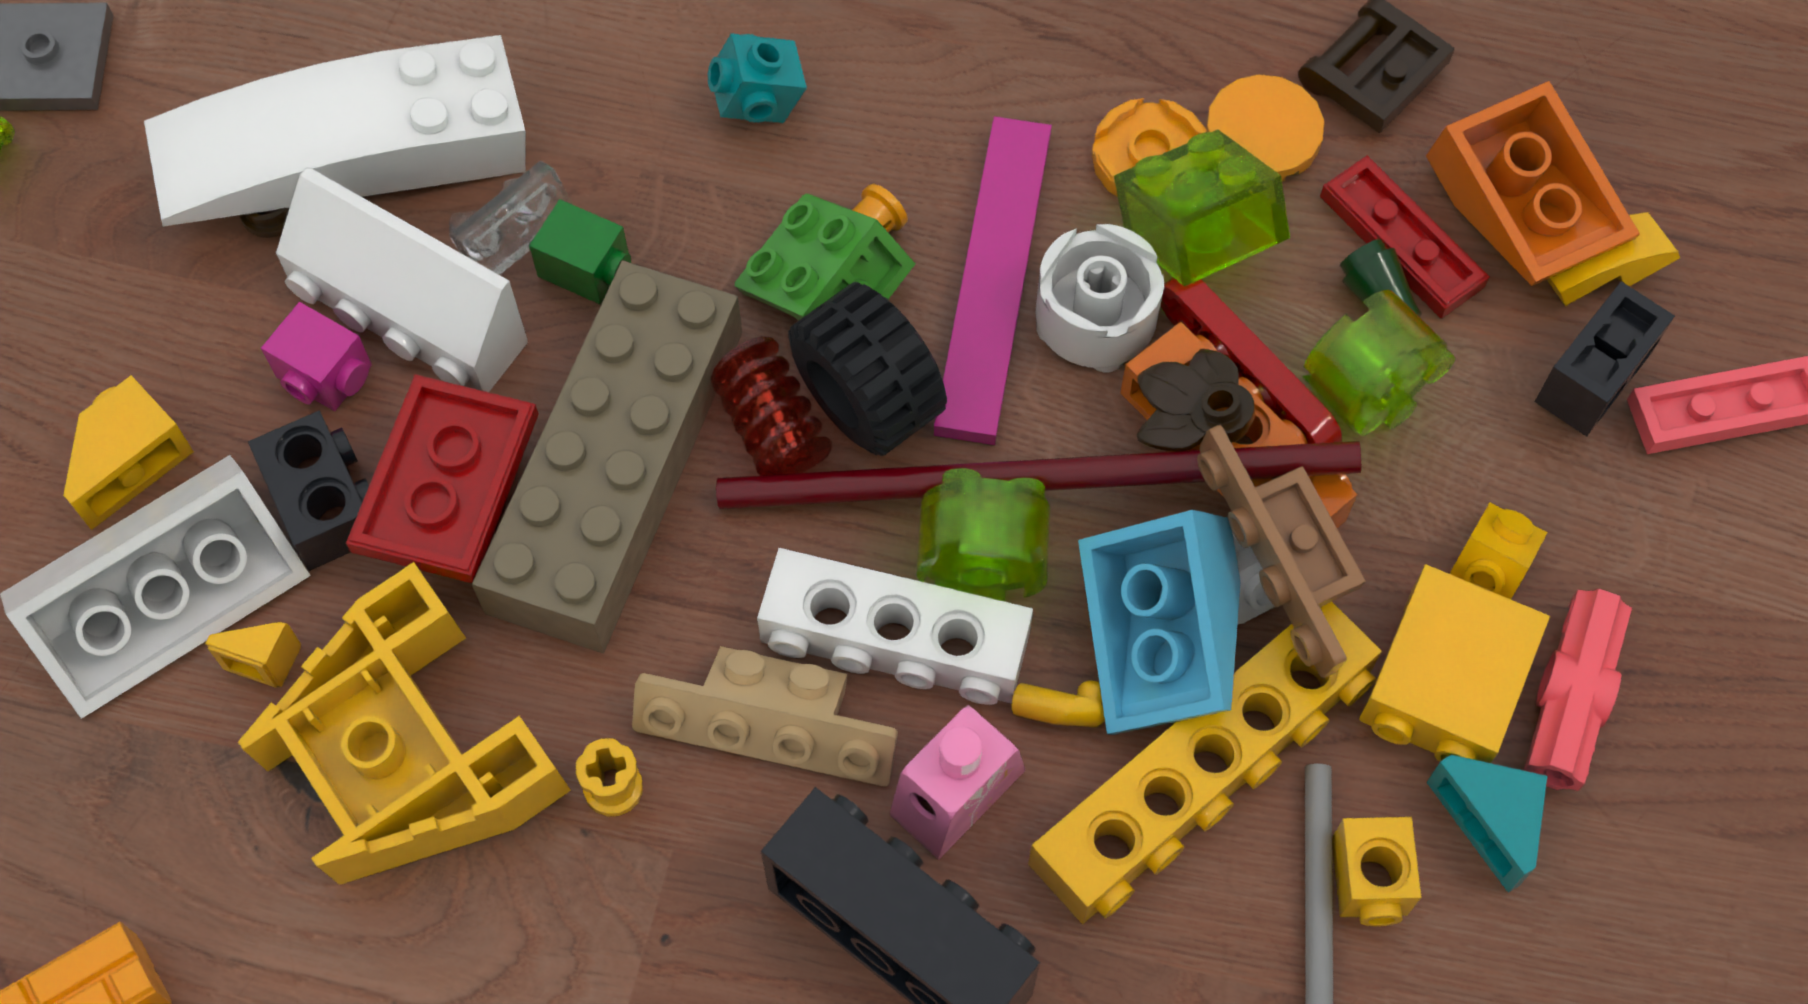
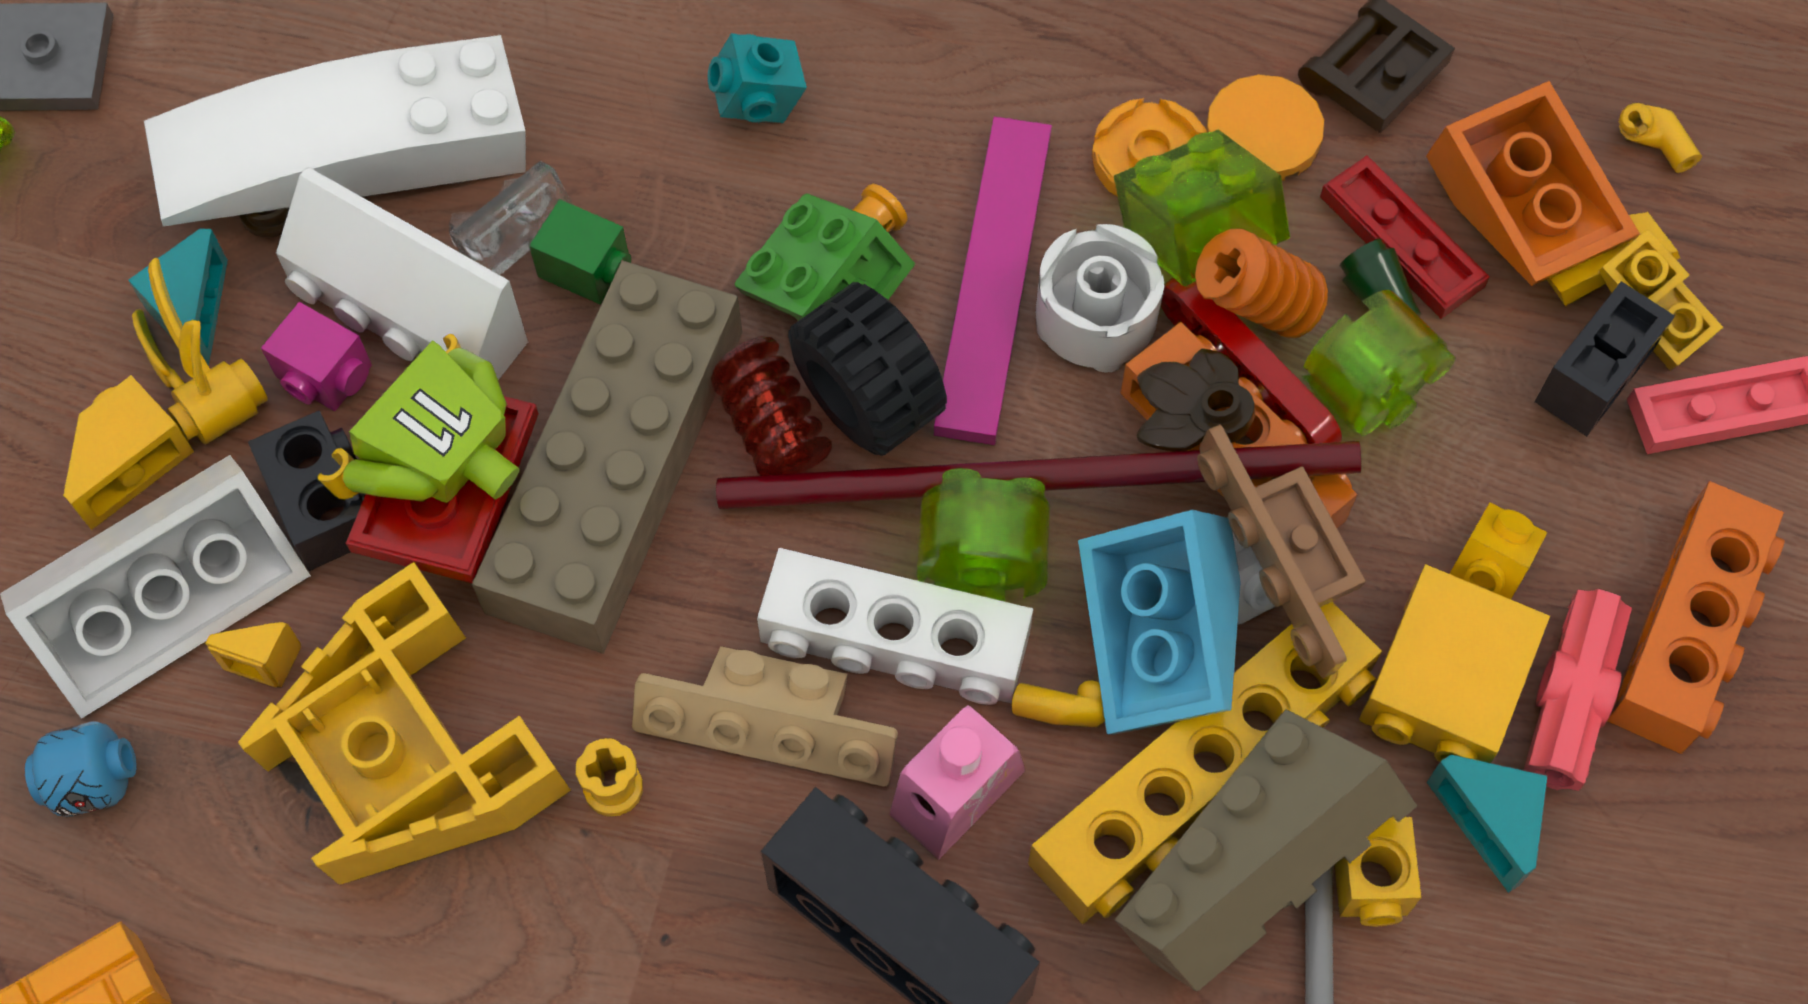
(80, 769): none -> dark azure head
(195, 282): none -> teal slope
(216, 396): none -> yellow plant
(430, 432): none -> lime torso
(1260, 846): none -> dark tan wedge
(1262, 283): none -> orange piece
(1650, 695): none -> orange brick
(1659, 130): none -> yellow arm
(1659, 277): none -> yellow slope

